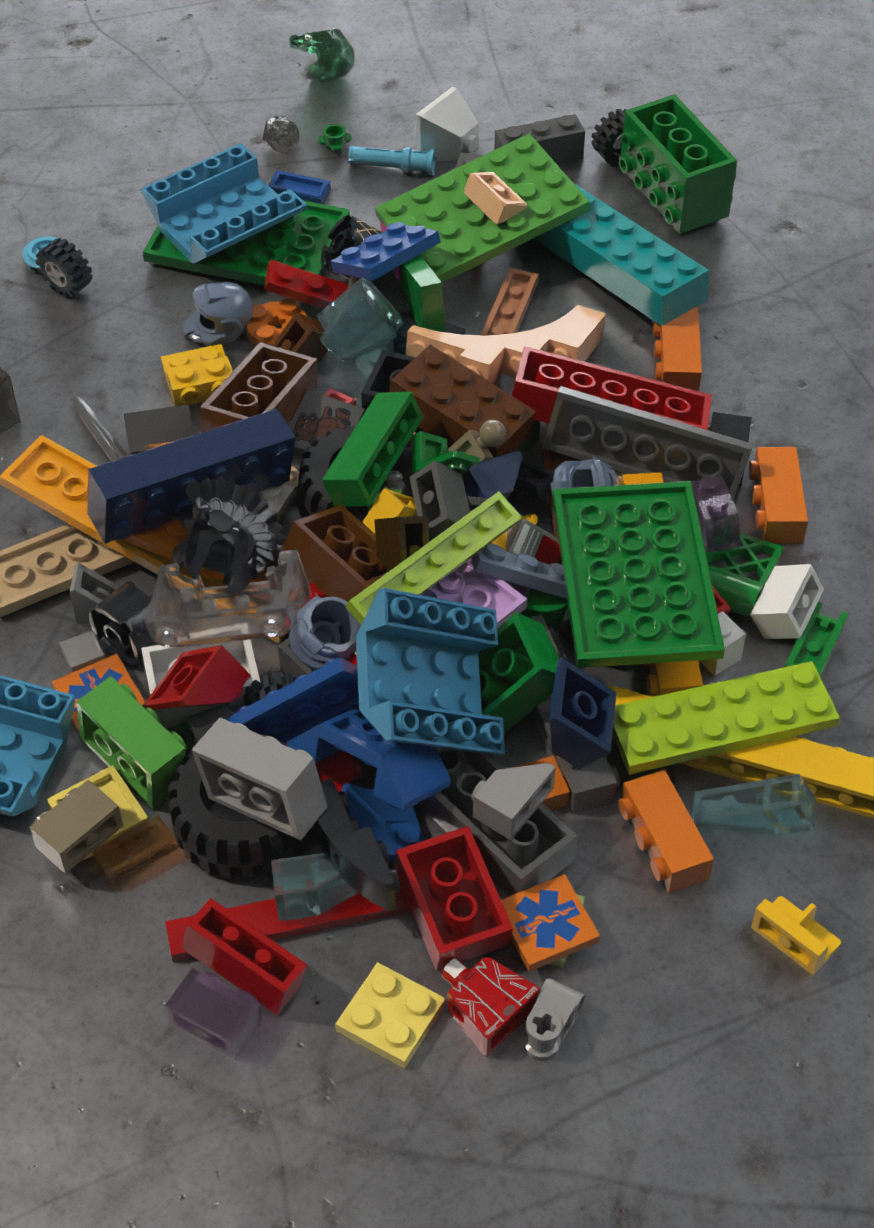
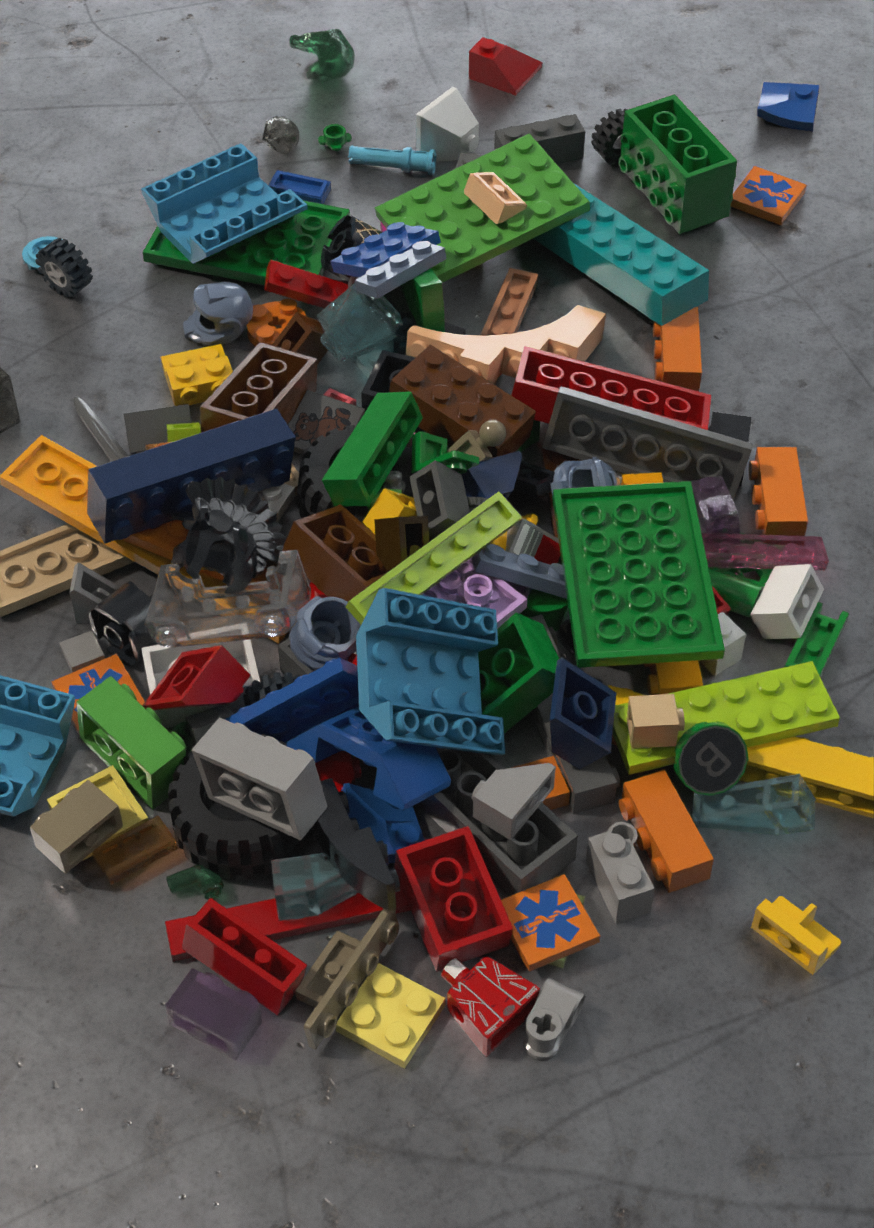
(182, 430): none -> lime plate
(199, 878): none -> clear green arm
(339, 972): none -> dark tan bracket
(400, 269): none -> sand blue plate
(478, 584): none -> lavender plate
(501, 66): none -> red slope
(620, 872): none -> light grey hinge
(654, 721): none -> tan brick
(710, 758): none -> black tile
(763, 551): none -> clear pink plate
(768, 195): none -> orange tile
(789, 104): none -> blue plate

